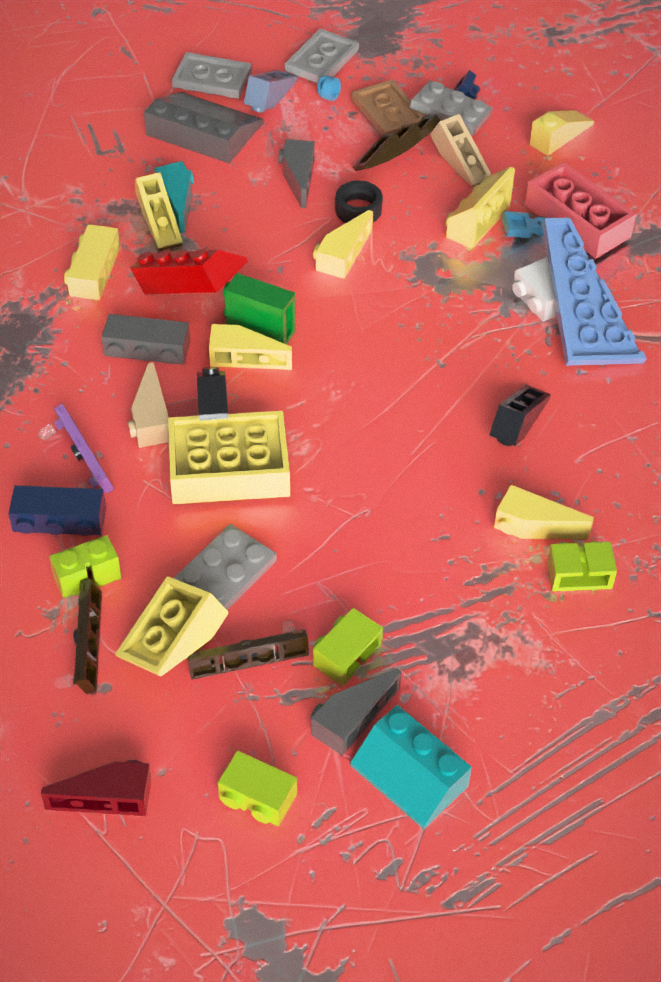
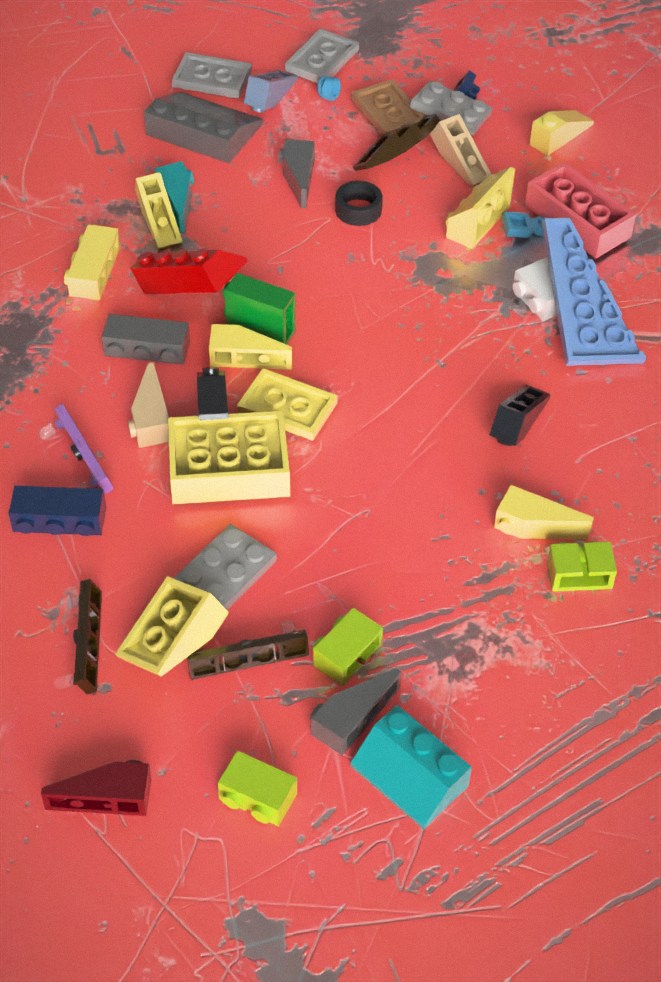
(71, 565): lime piece -> none
(302, 405): none -> light yellow plate
(343, 245): light yellow slope -> none

